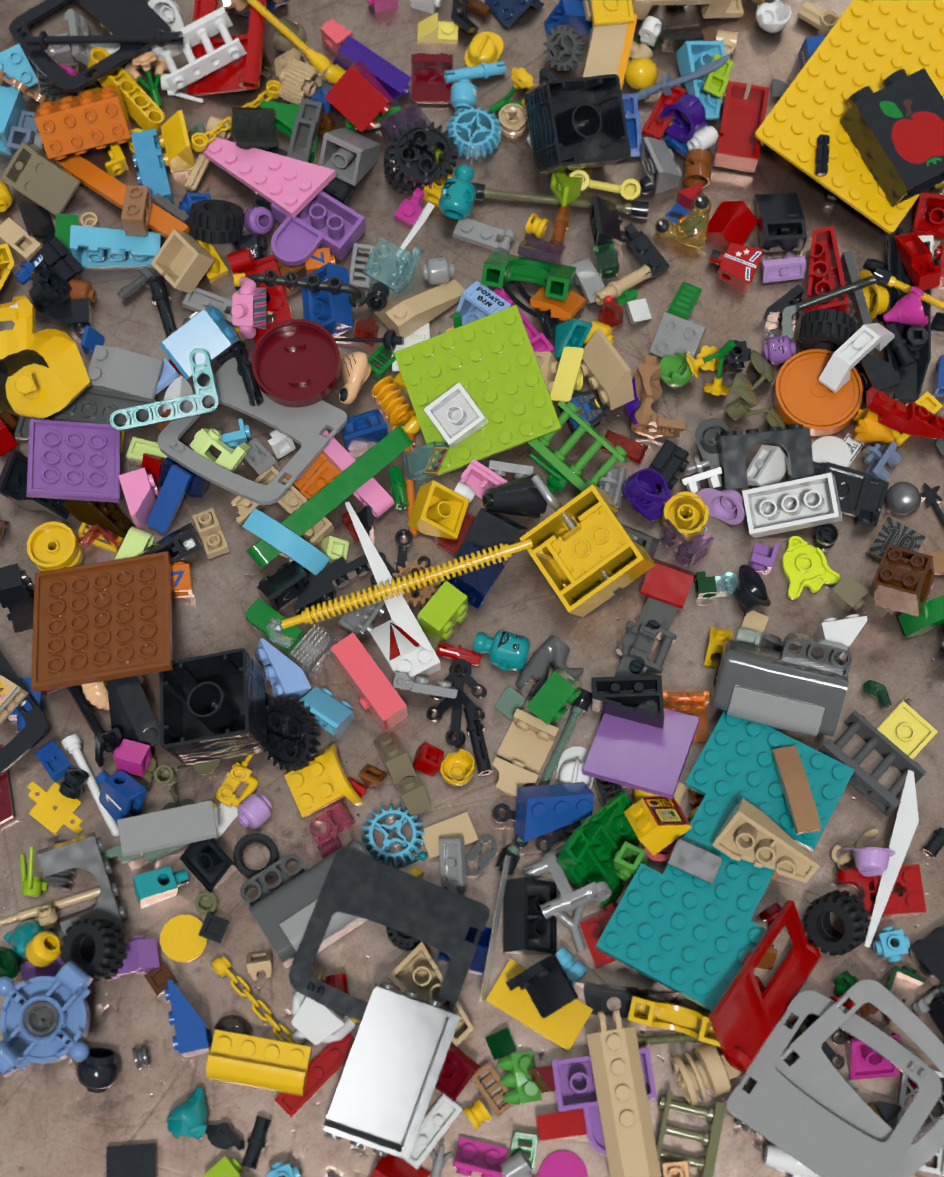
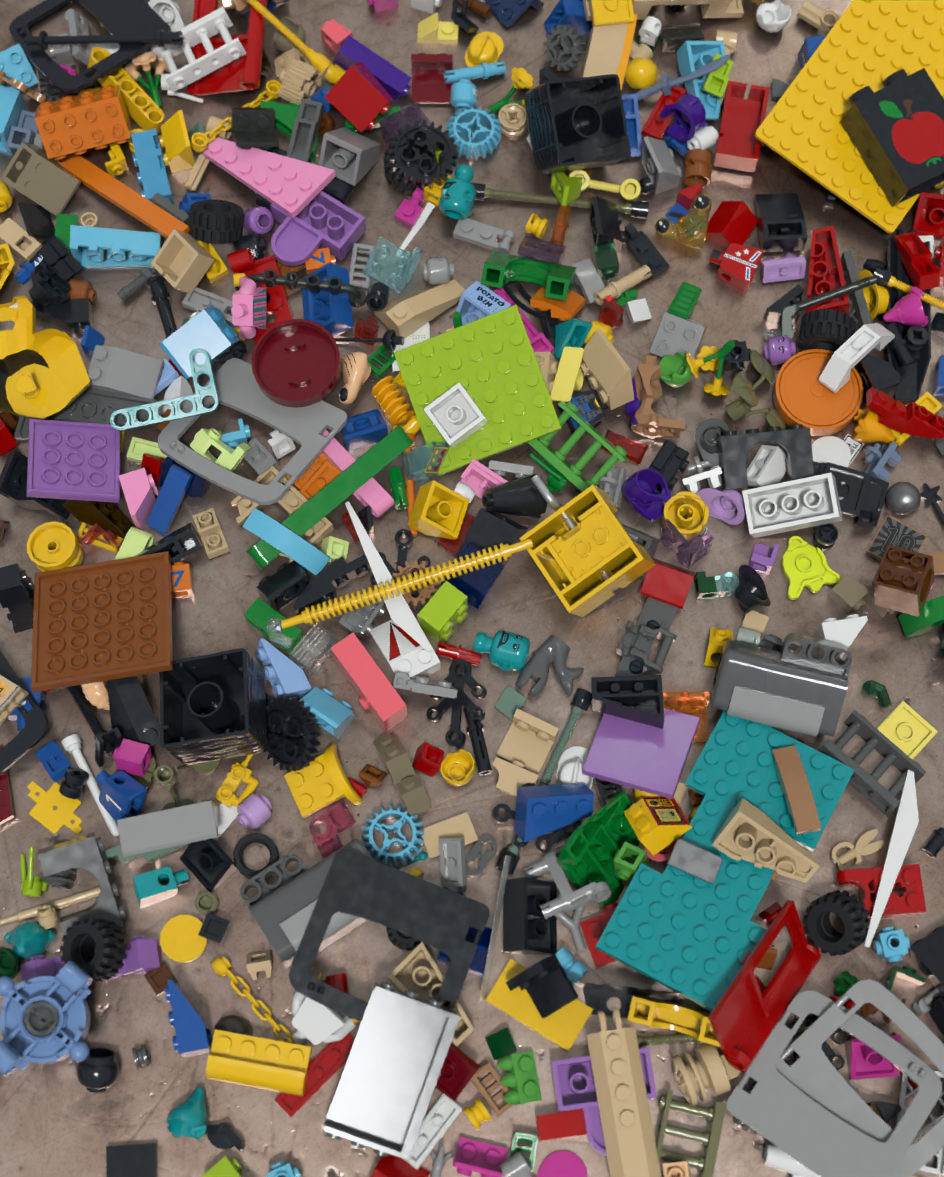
(43, 949): yellow head -> none
(136, 210): medium nougat brick -> none
(245, 371): black pin -> none
(256, 1142): black pin -> none
(543, 1078): dark red slope -> none
(554, 695): green brick -> none
(822, 155): black axle -> none
(871, 860): lavender piece -> none

